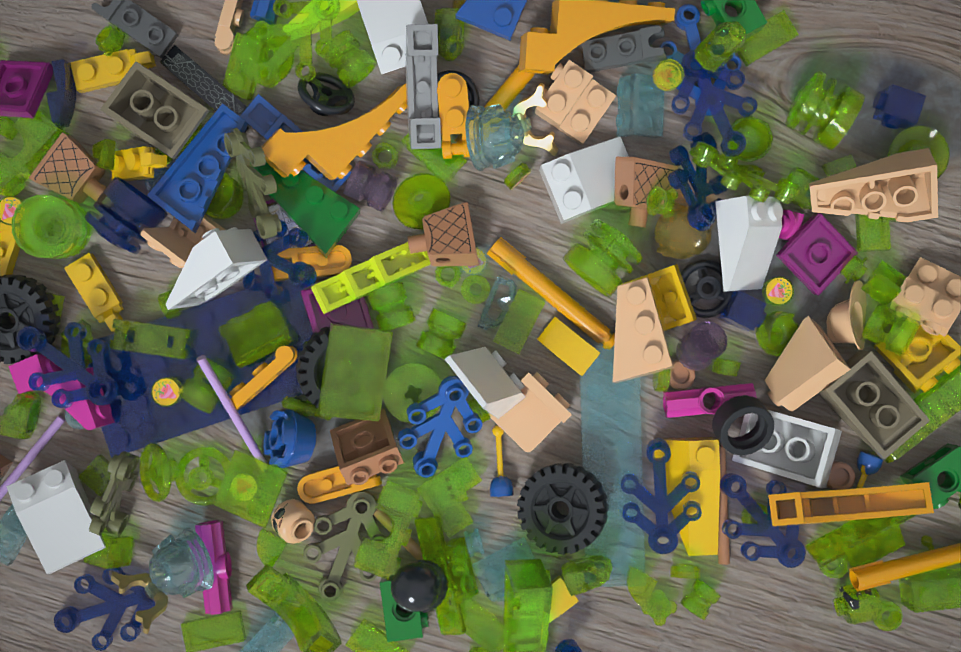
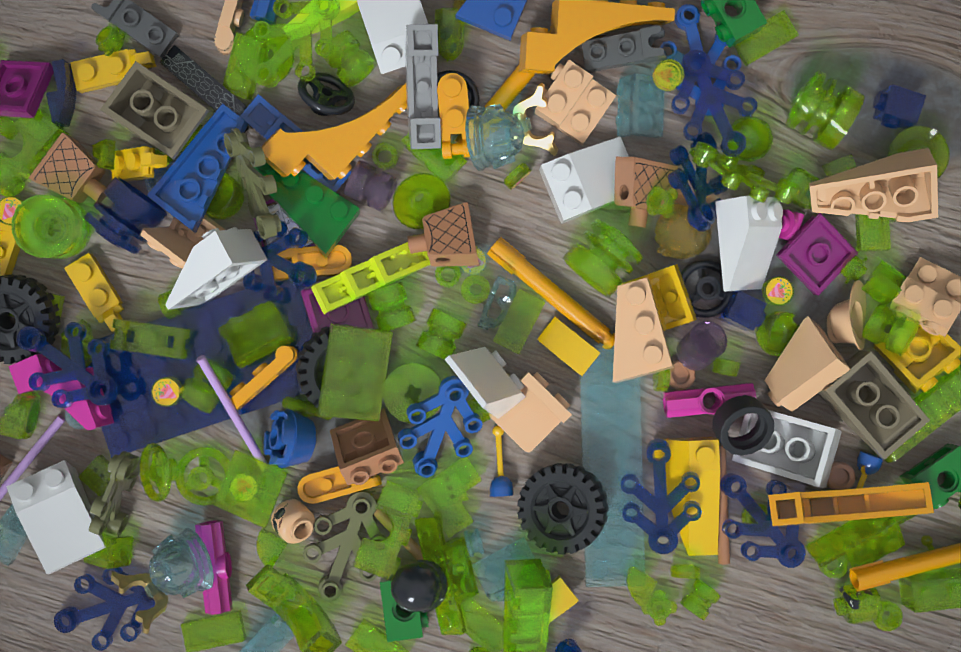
(586, 573): clear neon green rock -> none
(720, 45): clear neon green rock -> none

